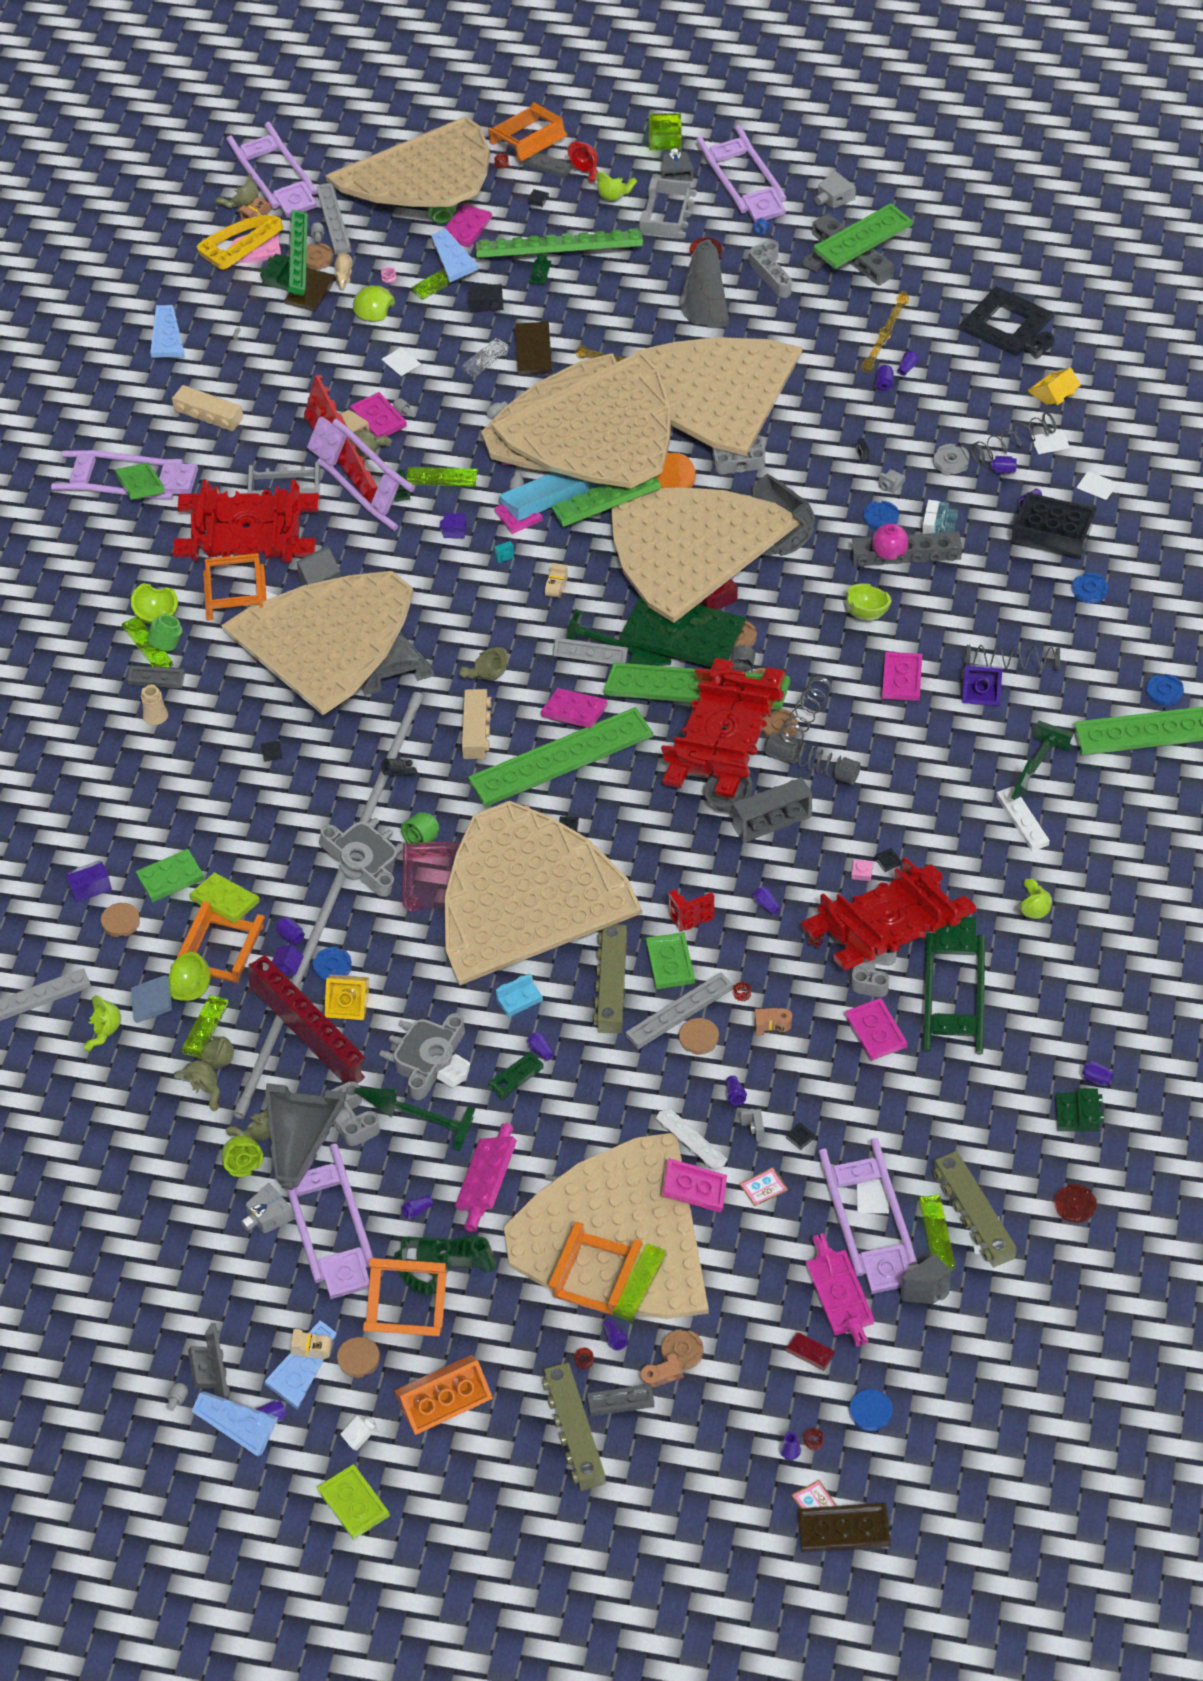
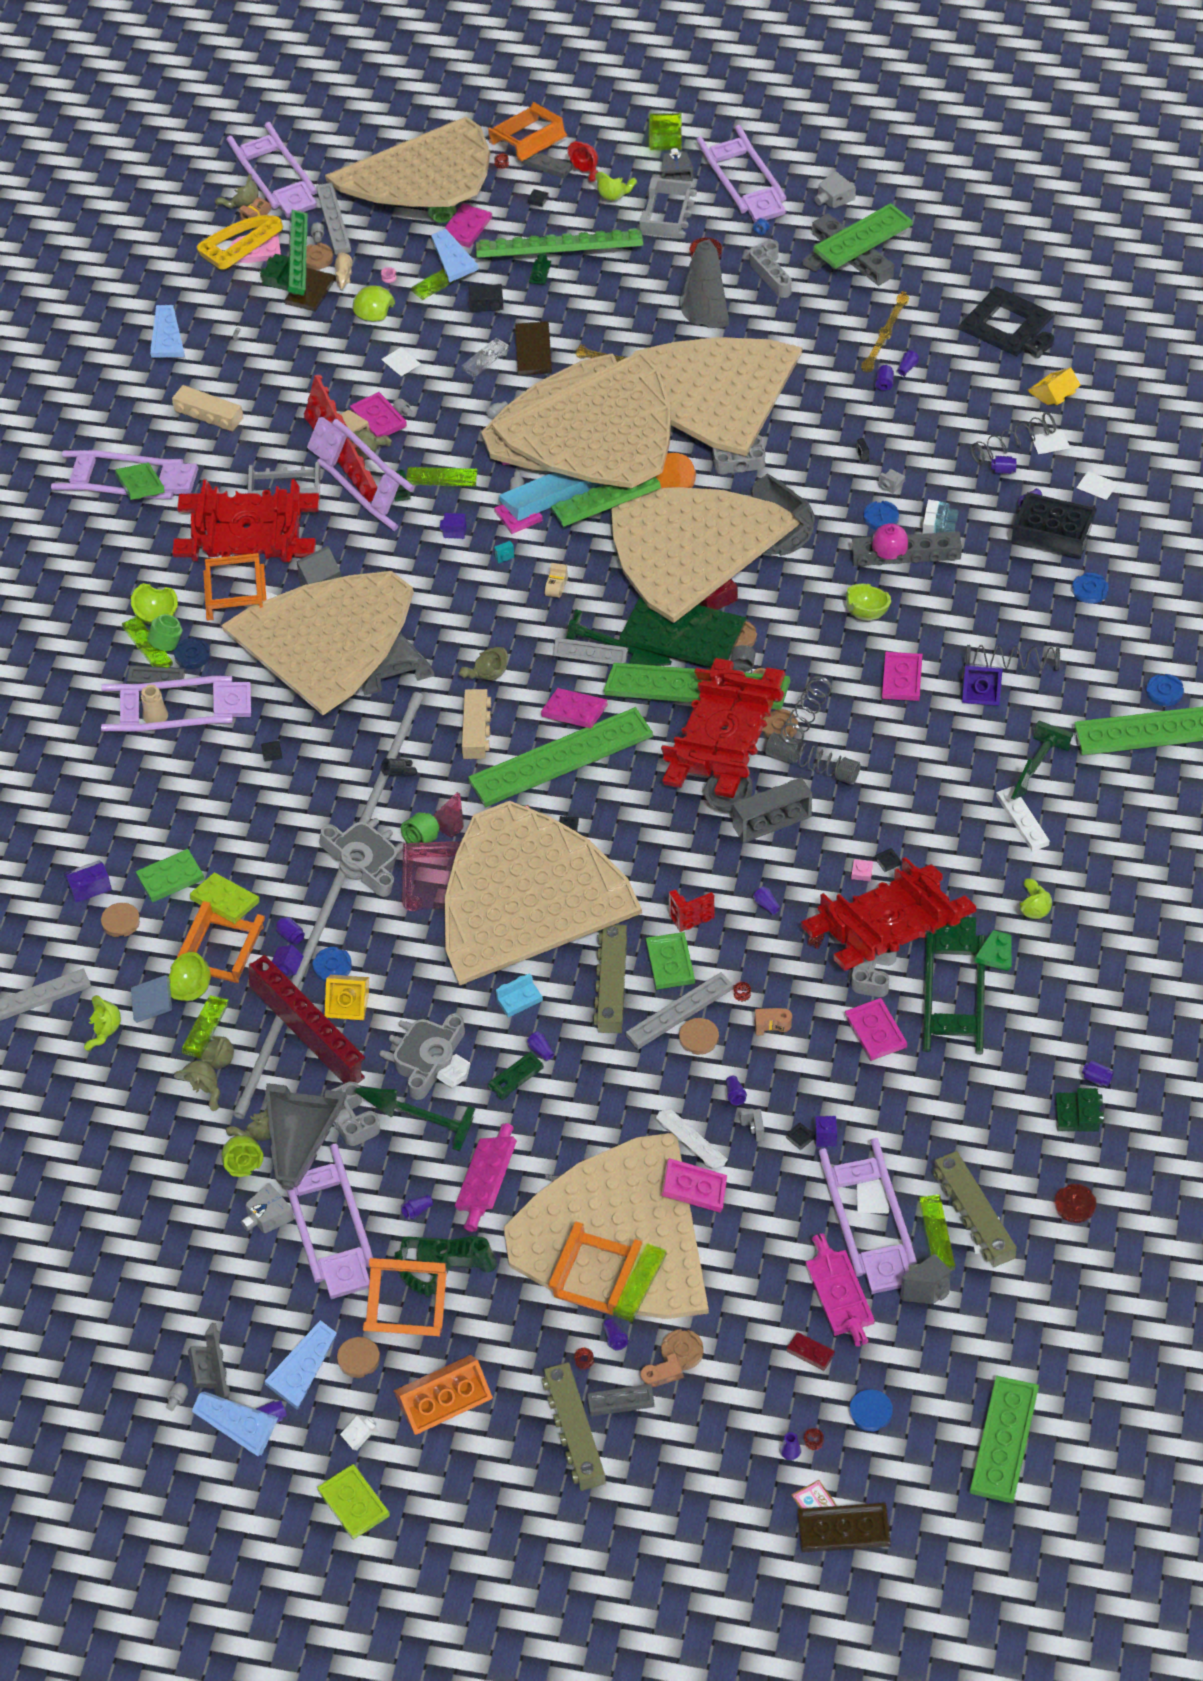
(192, 653): none -> dark blue tile
(229, 701): none -> lavender plate
(310, 1345): tan leg -> none
(450, 816): none -> clear pink slope
(763, 1186): sticker -> none
(826, 1131): none -> dark purple brick
(947, 466): light grey plate -> none
(996, 951): none -> green wing
(1004, 1439): none -> bright green plate

